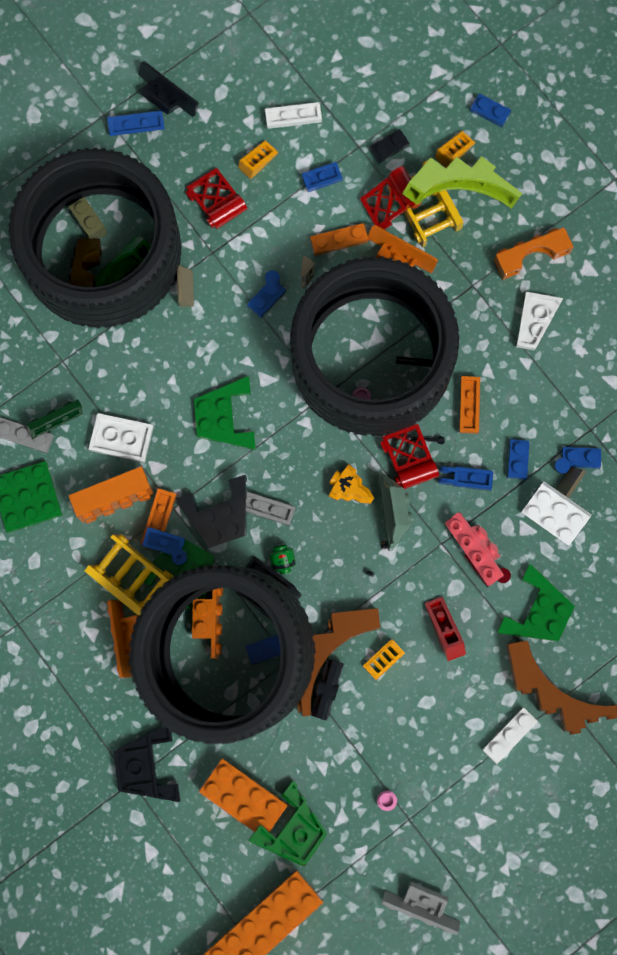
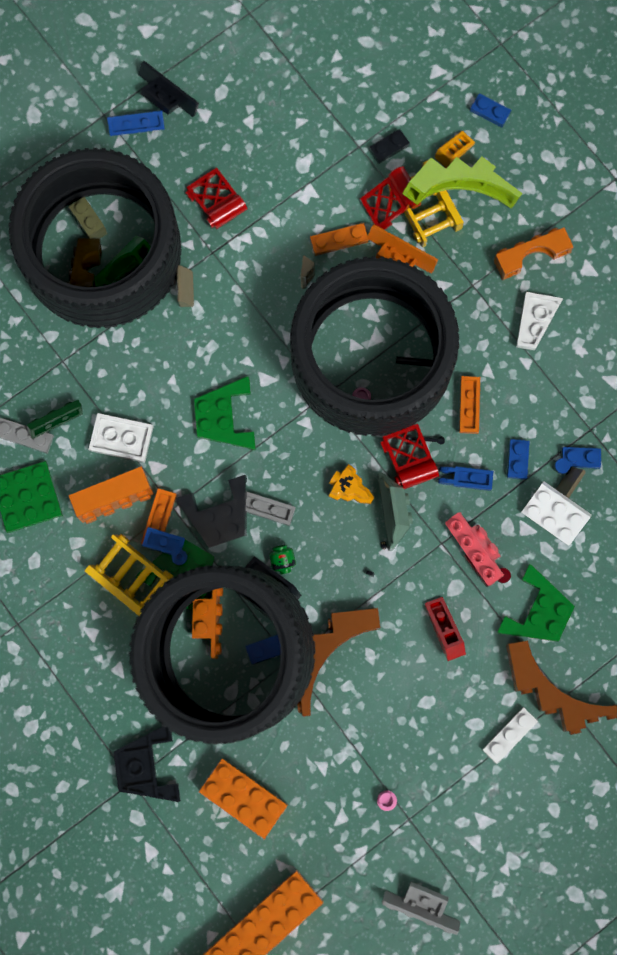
(121, 630): orange bracket -> none
(251, 169): light orange slope -> none
(268, 295): blue hinge -> none
(293, 115): white plate -> none
(299, 835): green wing -> none
(322, 177): blue plate -> none
(327, 689): black piece -> none
(395, 647): light orange slope -> none

